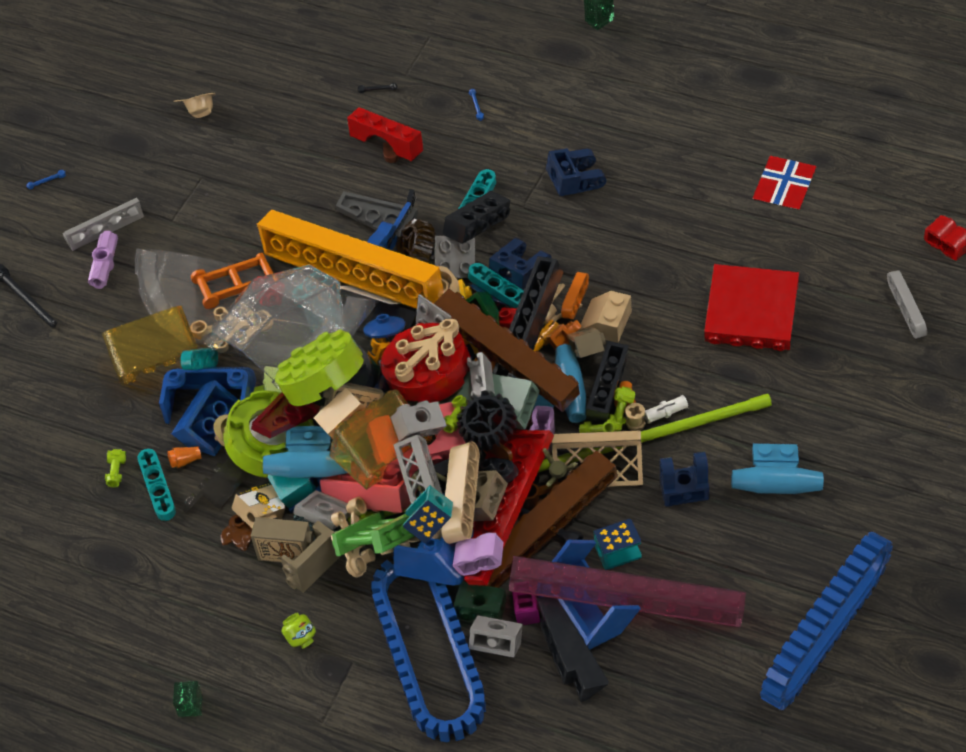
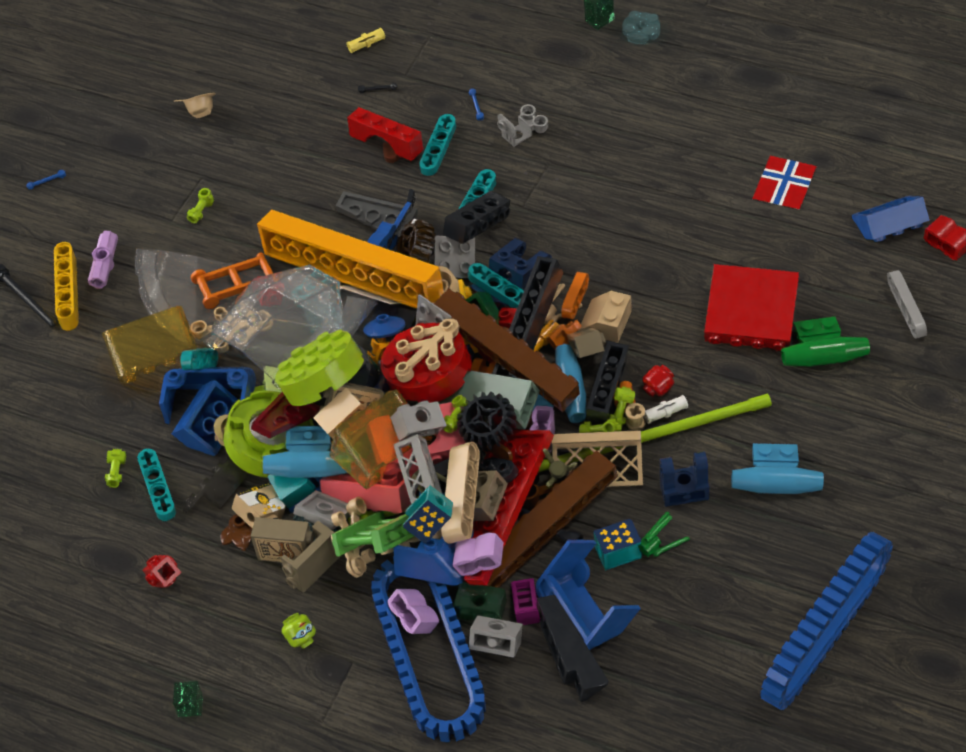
(66, 286): none -> yellow beam
(108, 221): light grey fence -> none
(167, 574): none -> red brick
(182, 456): orange cone -> none
(205, 200): none -> lime bar
(366, 40): none -> light yellow pin
(413, 611): none -> lavender brick
(441, 145): none -> teal beam
(480, 375): light grey hinge -> none
(527, 123): none -> light grey piece
(564, 172): dark blue brick -> none
(618, 589): clear pink brick -> none
(636, 19): none -> clear light blue plate
(650, 542): none -> green plant
(658, 381): none -> red head
(822, 344): none -> green plate
(892, 217): none -> blue slope

